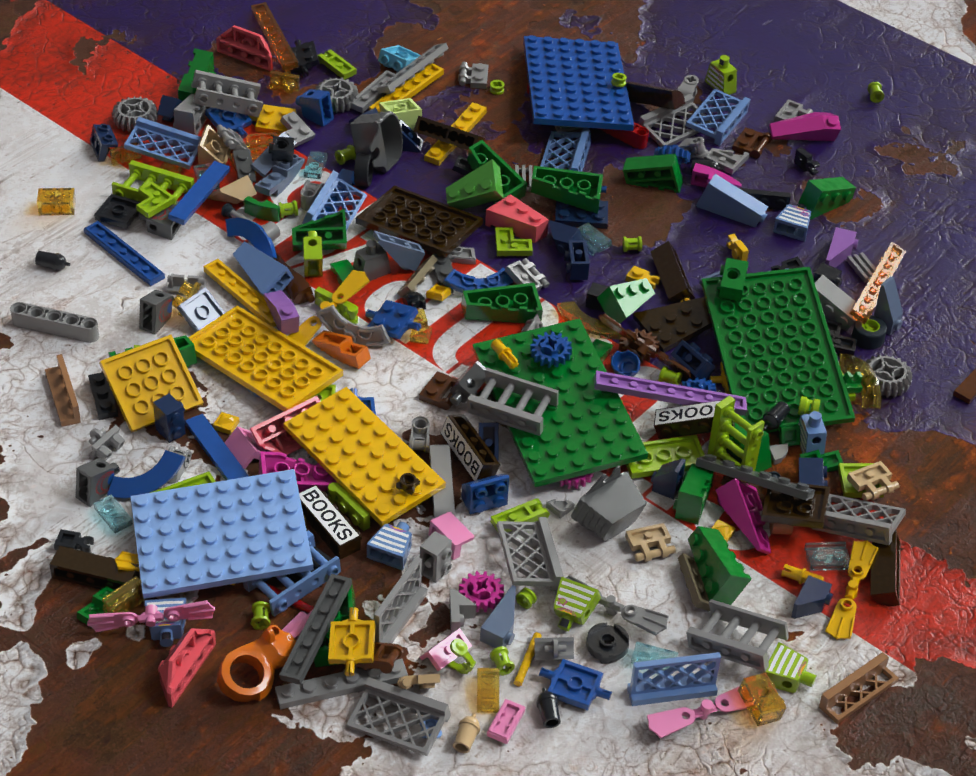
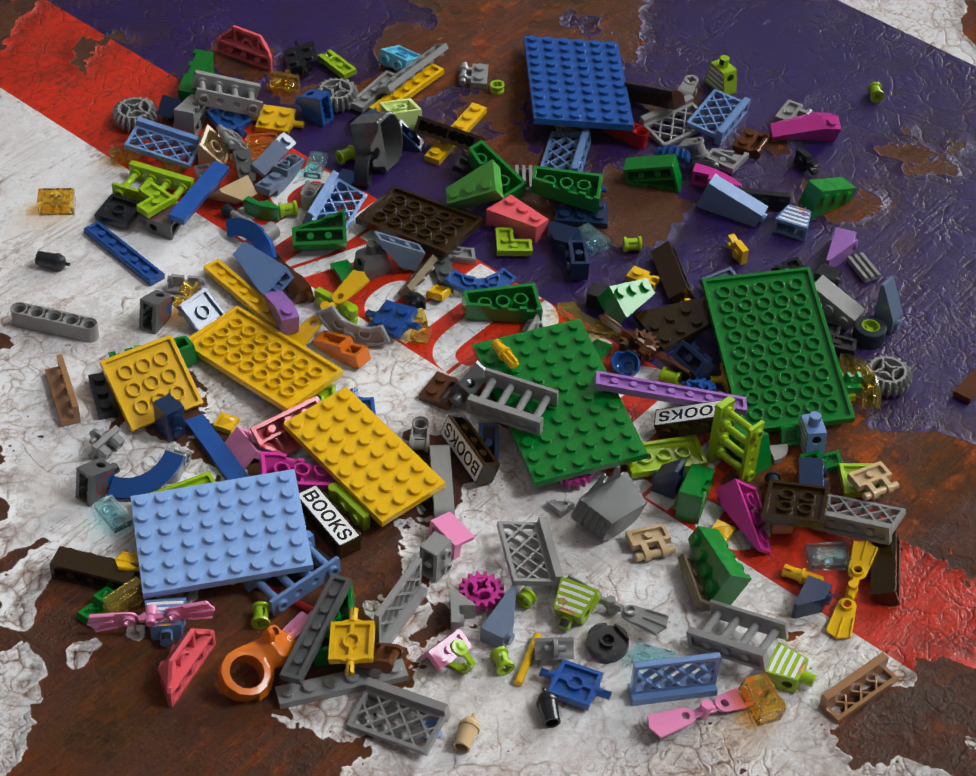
(73, 540): black plate -> none
(101, 139): dark blue bracket -> none
(274, 36): clear orange plate -> none
(282, 149): black brick -> none
(297, 128): light grey plate -> none
(312, 255): lime torso -> none
(391, 545): medium blue torso -> none
(408, 483): dark brown plate -> none
(424, 681): tan plate -> none
(485, 493): blue slope -> none
(488, 690): clear yellow slope -> none
(506, 721): bright pink plate -> none
(521, 513): lime plate -> none
(526, 272): light grey plate -> none
(551, 349): blue gear -> none
(618, 79): lime bush -> none
(733, 279): green brick -> none
(761, 479): dark grey plate -> none
(776, 415): black piece -> none
(805, 403): lime wheel -> none
(885, 268): clear orange plate -> none

